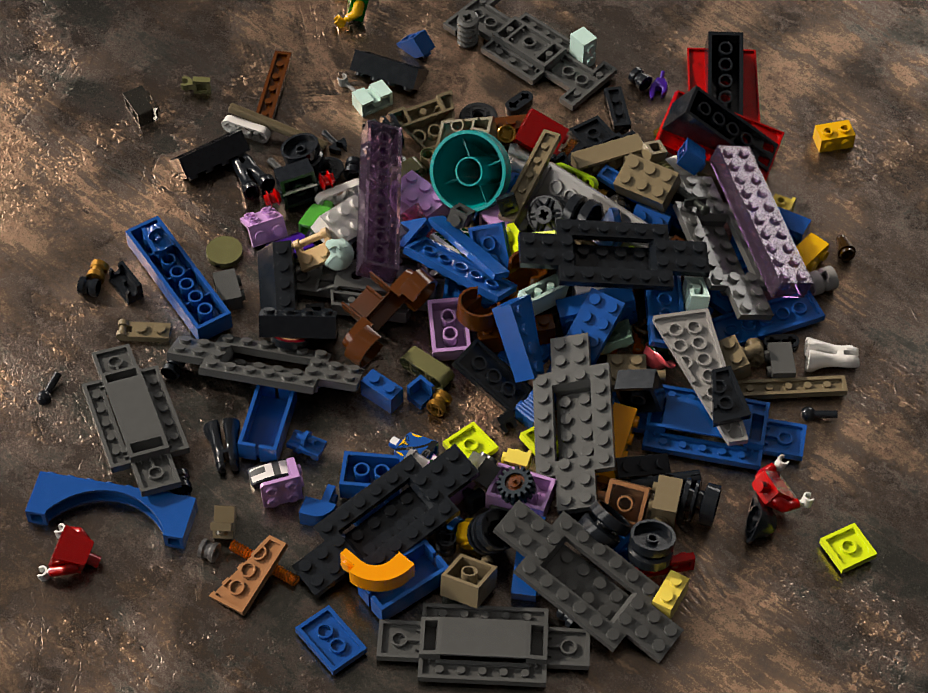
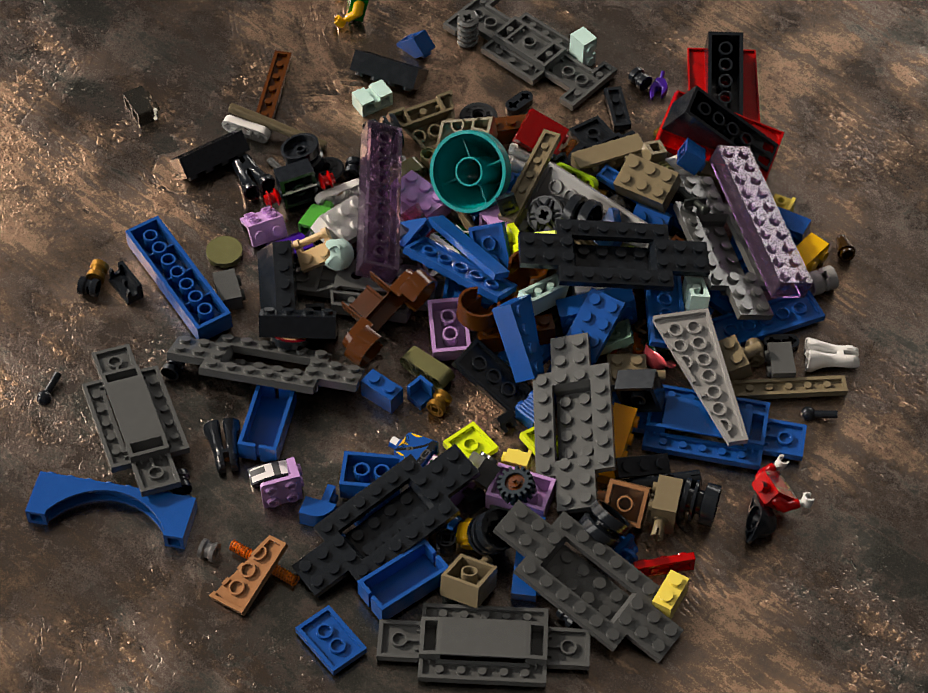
(70, 553): red torso -> none
(143, 331): dark tan plate -> none
(157, 240): blue hips -> none
(199, 85): olive plate -> none
(224, 522): dark tan brick -> none
(307, 444): blue hips -> none
(334, 143): black bar -> none
(344, 82): light grey hand -> none
(377, 577): light orange arch -> none
(423, 461): light grey pin -> none
(458, 218): dark grey brick -> none
(506, 133): pearl gold wheel -> none
(651, 545): black wheel -> none
(727, 398): black wing -> none
(834, 136): yellow brick -> none
(848, 548): neon yellow plate -> none

